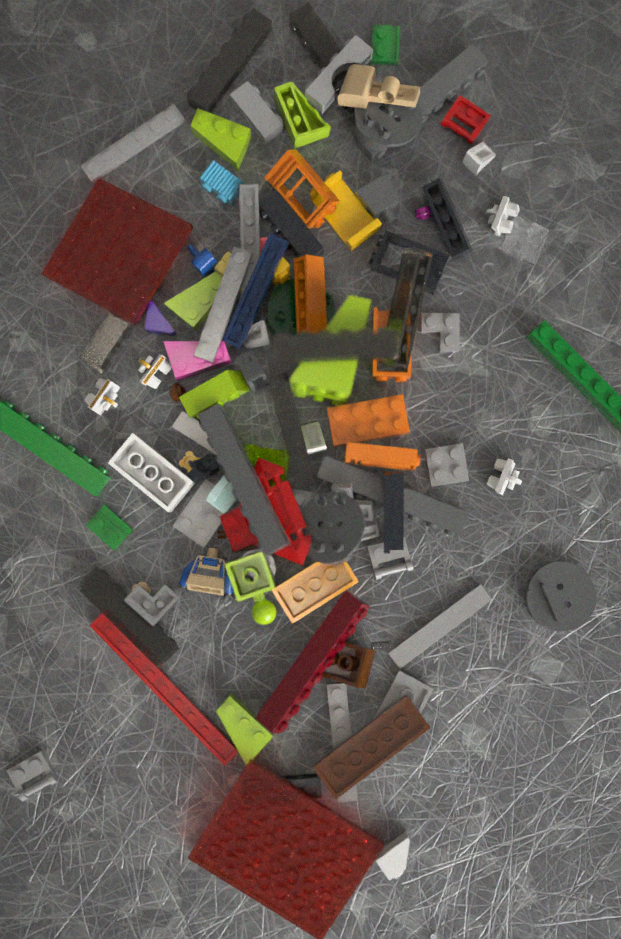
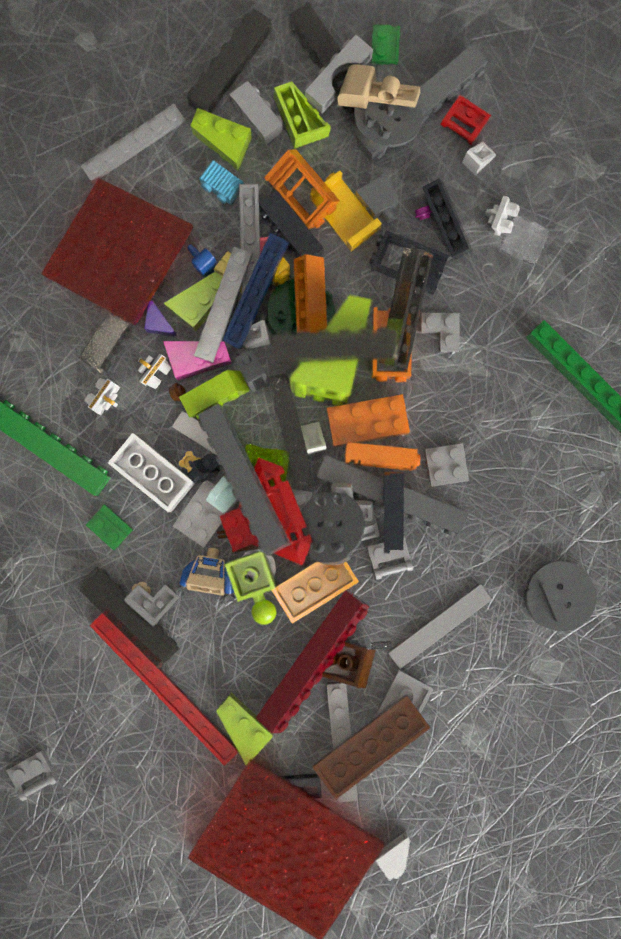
(506, 468): white hips -> none

